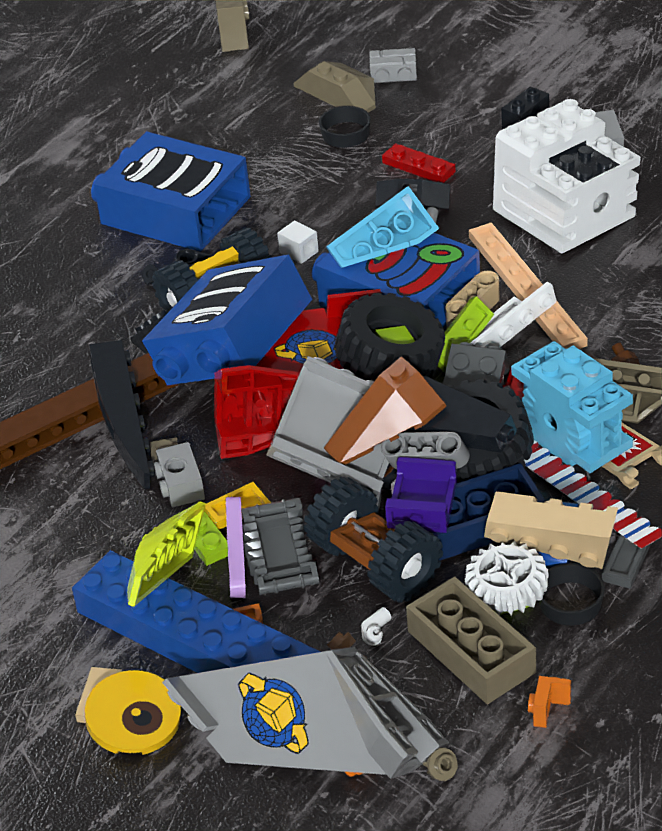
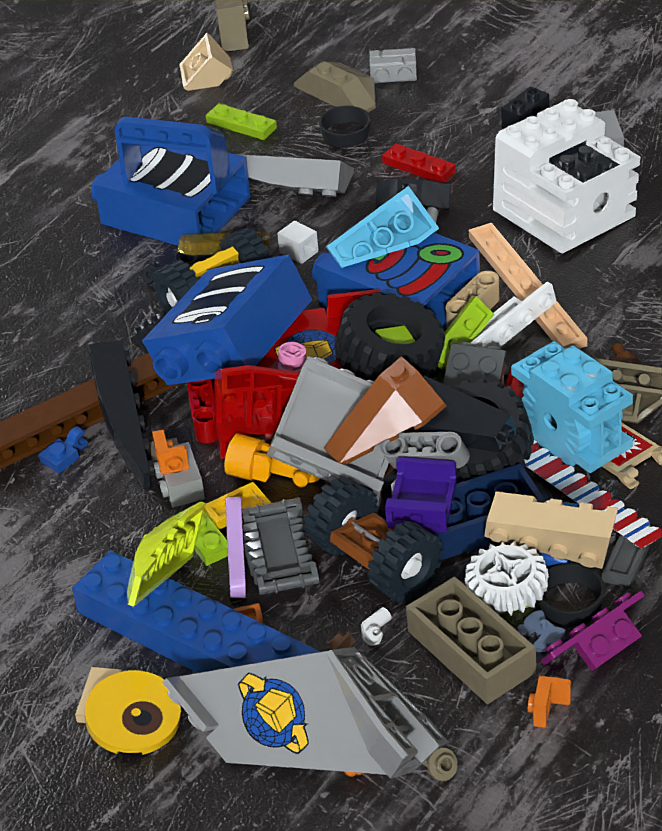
(63, 454): none -> blue plate
(133, 131): none -> blue windscreen
(169, 458): none -> orange bracket
(202, 410): none -> red beam
(205, 65): none -> tan slope
(209, 243): none -> clear yellow beam
(241, 121): none -> lime plate
(248, 460): none -> light orange piece
(291, 356): none -> bright pink wheel
(300, 174): none -> light grey wedge
(545, 631): none -> sand blue piece
(602, 639): none -> magenta bracket

